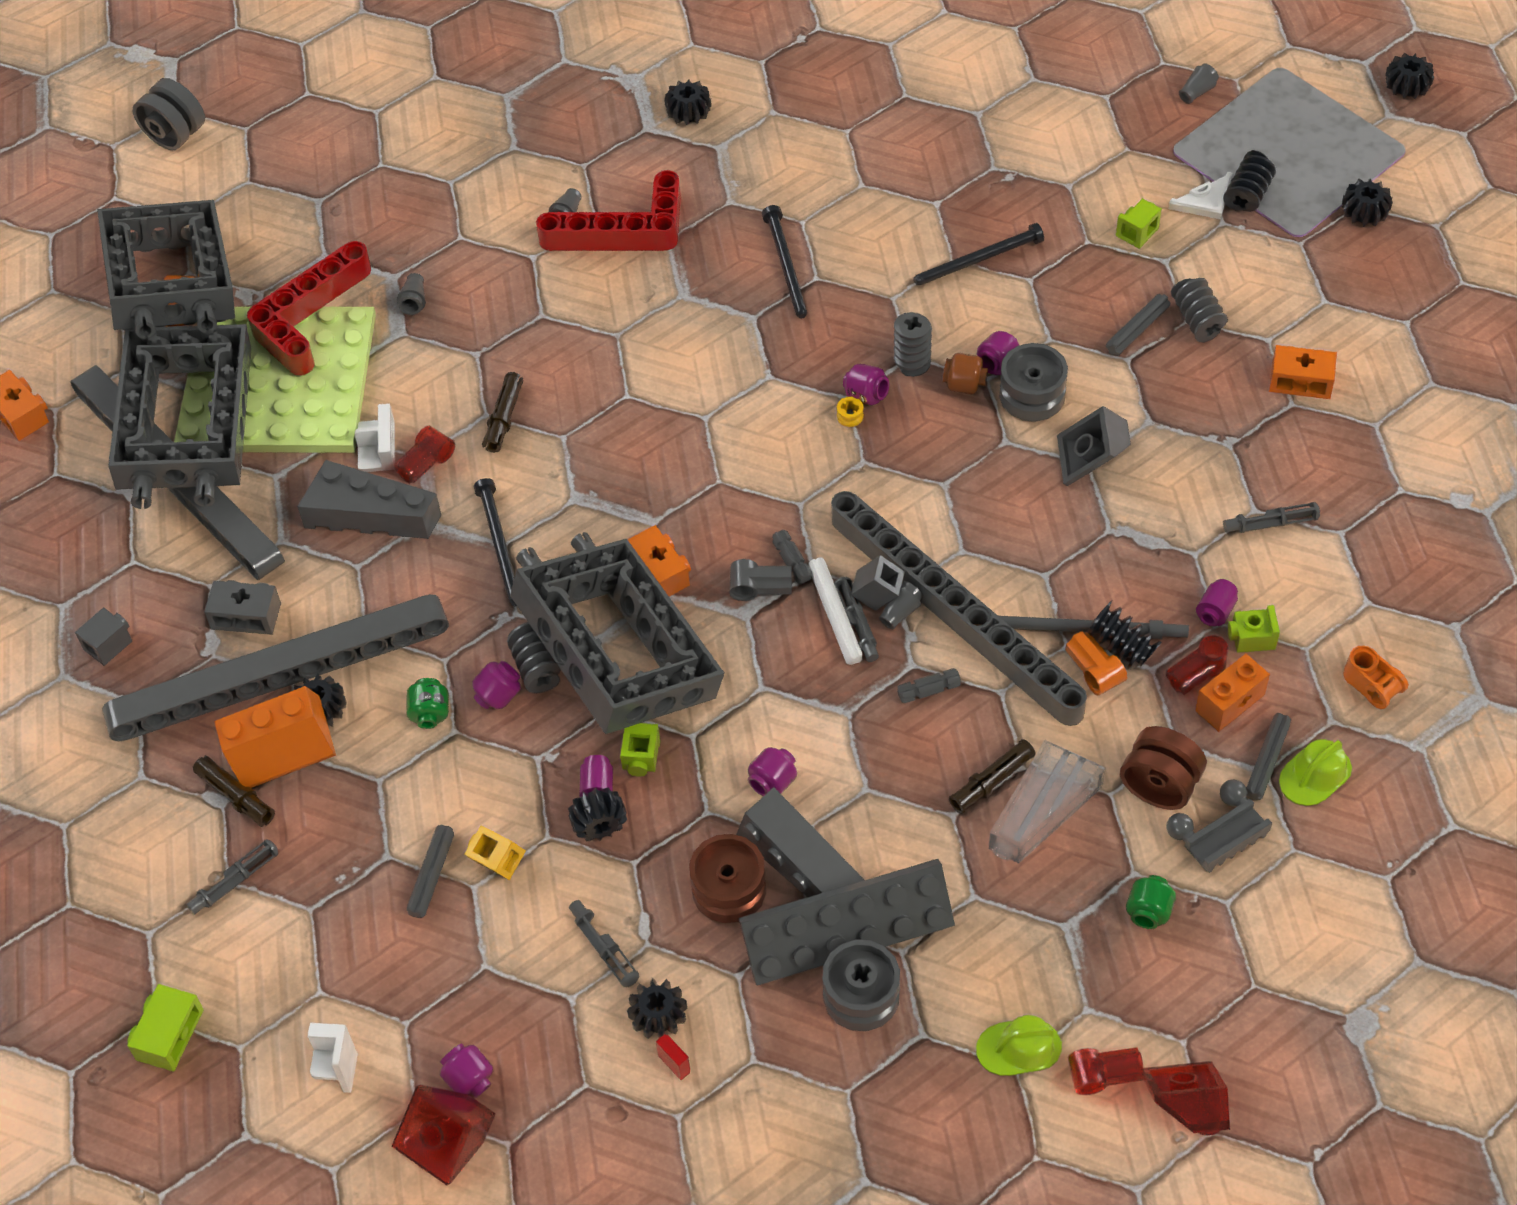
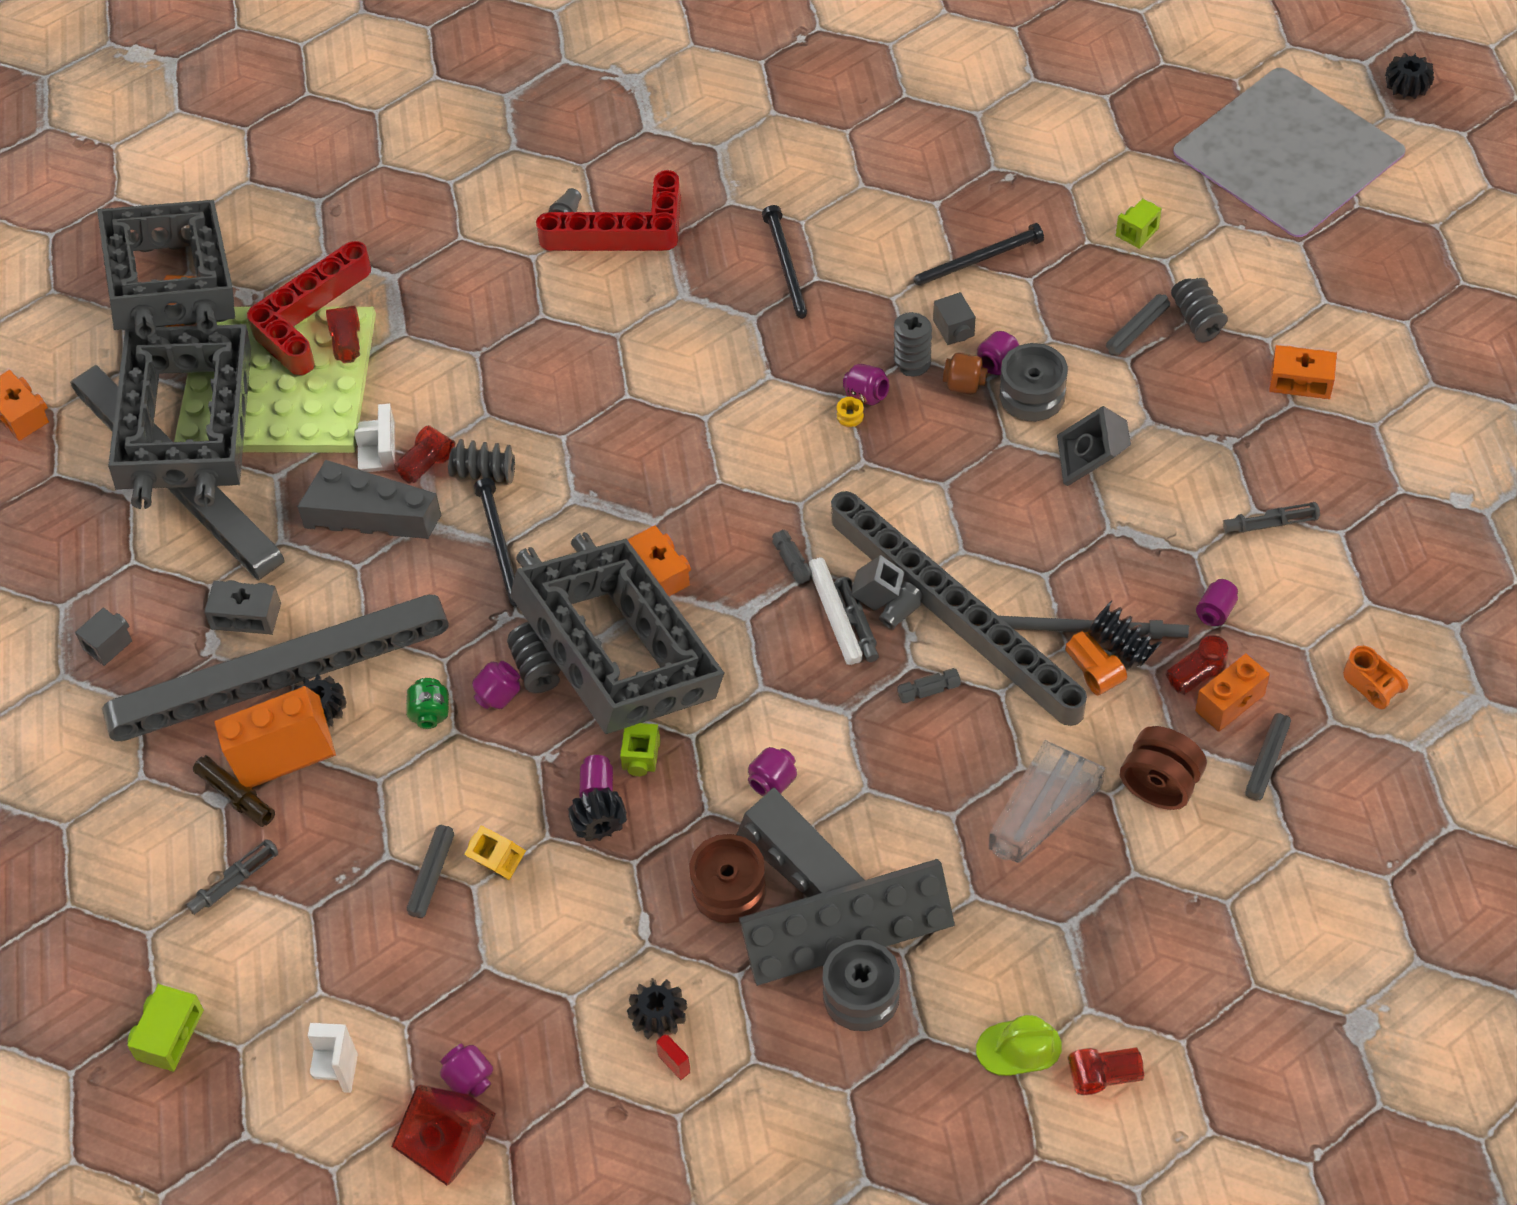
(168, 114): dark grey wheel -> none
(344, 329): none -> clear red piece
(412, 296): dark grey cone -> none
(482, 462): none -> dark grey piece
(499, 421): dark brown pin -> none
(602, 943): dark grey piece -> none
(688, 102): black gear -> none
(749, 580): dark grey piece -> none
(954, 318): none -> dark grey brick
(982, 784): dark brown pin -> none
(1150, 902): green head -> none
(1191, 1095): clear red slope -> none
(1199, 82): dark grey cone -> none
(1205, 199): white tile -> none
(1224, 835): dark grey gear -> none
(1250, 182): black piece -> none
(1254, 630): lime brick -> none
(1315, 772): lime piece -> none
(1367, 202): black gear -> none

